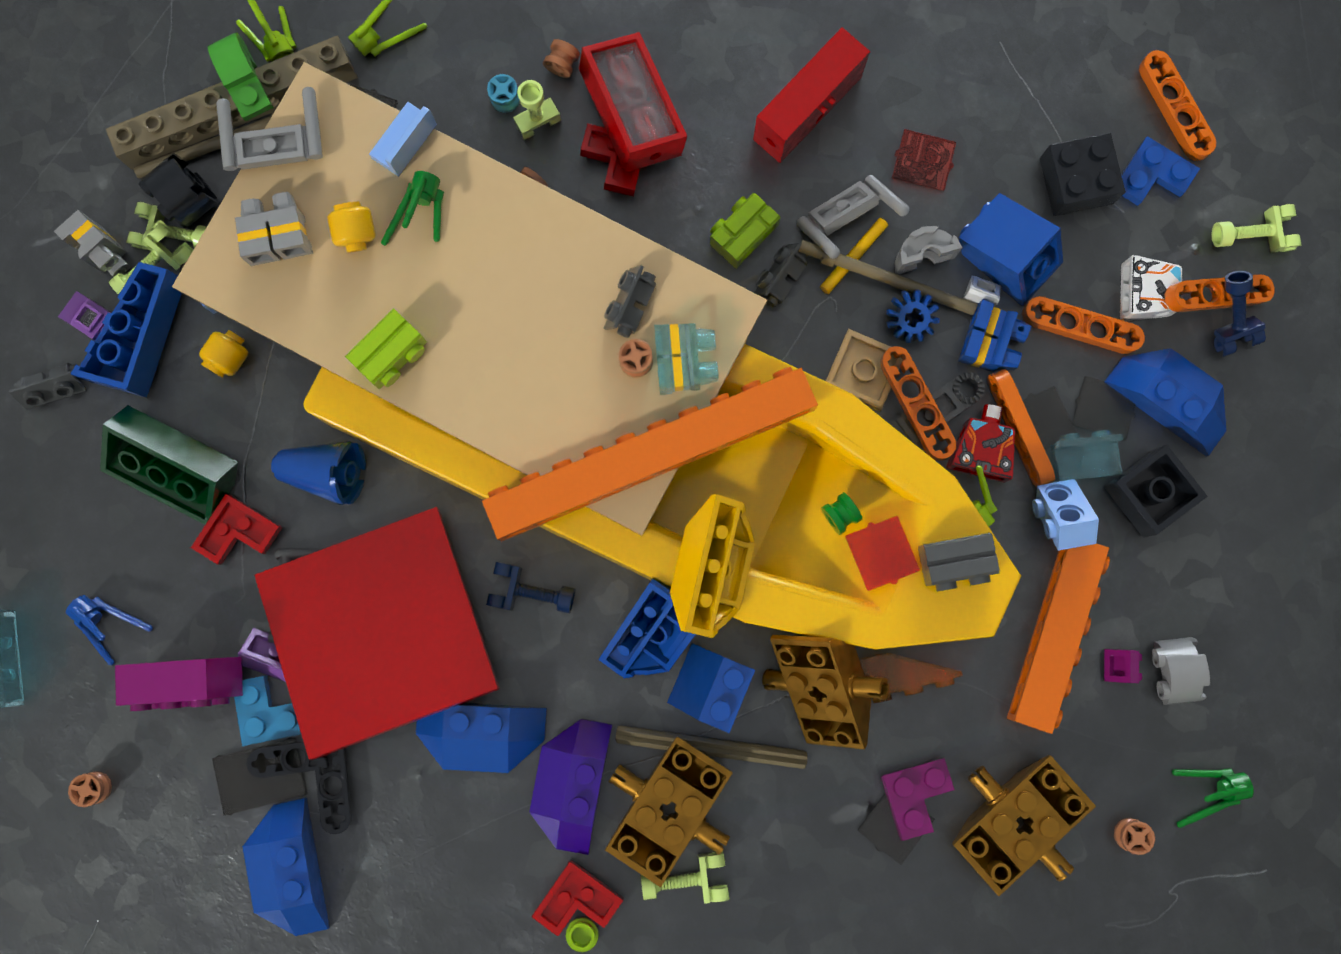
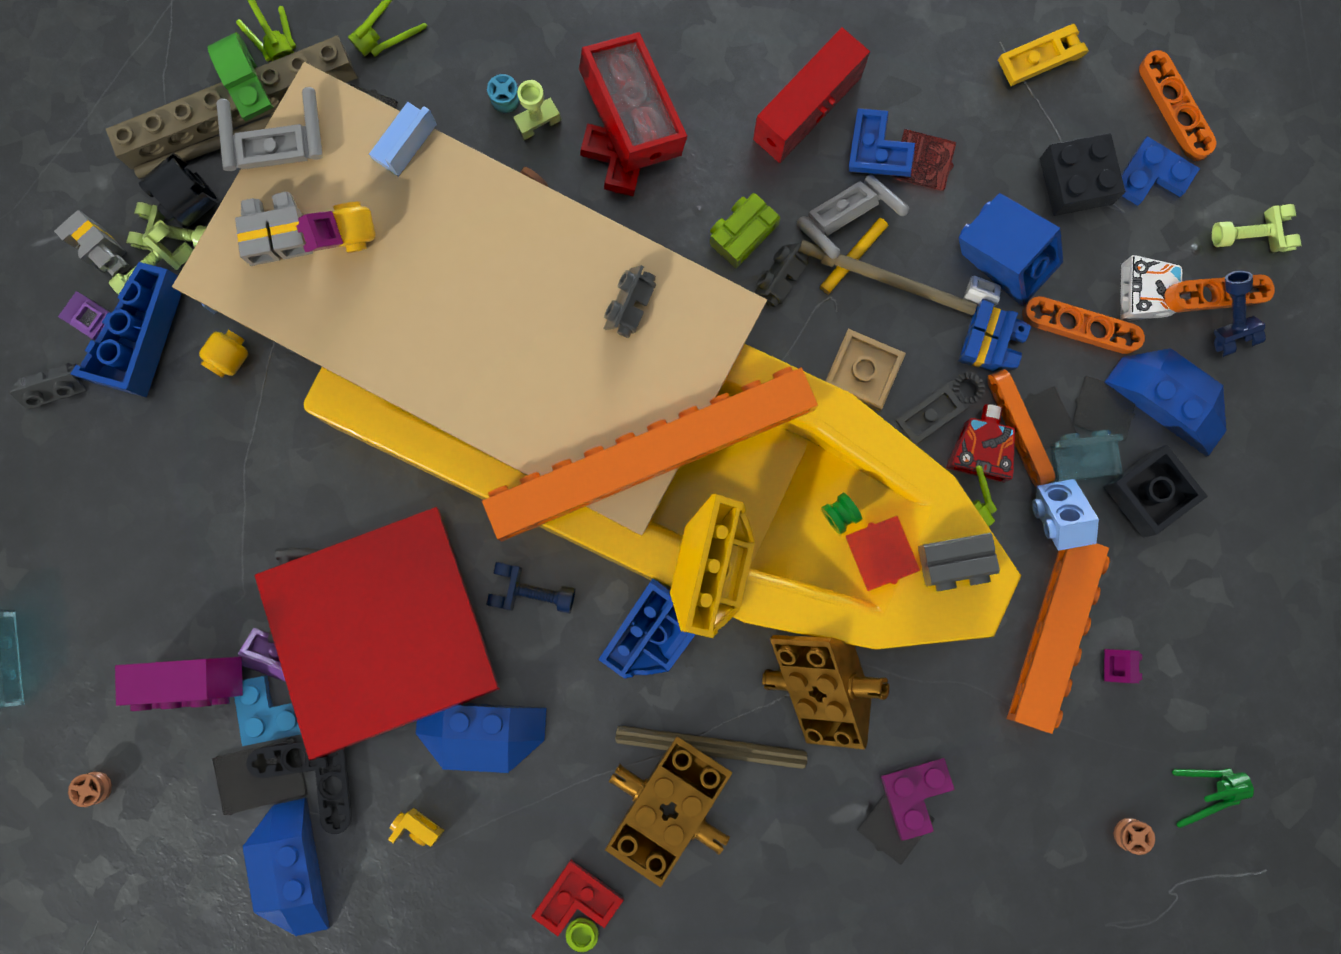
(87, 614): blue plant -> none
(166, 464): dark green slope -> none
(232, 522): red plate -> none
(319, 231): none -> magenta tile
(323, 470): blue cone -> none
(387, 350): lime brick -> none
(420, 827): none -> yellow bracket
(421, 191): green plant -> none
(561, 58): nougat wheel -> none
(570, 784): dark purple wedge -> none
(634, 351): nougat wheel -> none
(678, 357): clear light blue hips -> none
(710, 894): yellowish green bar -> none
(711, 687): blue slope -> none
(872, 152): none -> blue plate
(906, 673): clear orange slope -> none
(917, 325): blue gear -> none
(922, 401): orange beam -> none
(926, 243): light grey cylinder -> none
(1042, 55): none -> yellow plate
(1050, 809): pearl gold slope -> none
(1182, 670): light grey cylinder -> none

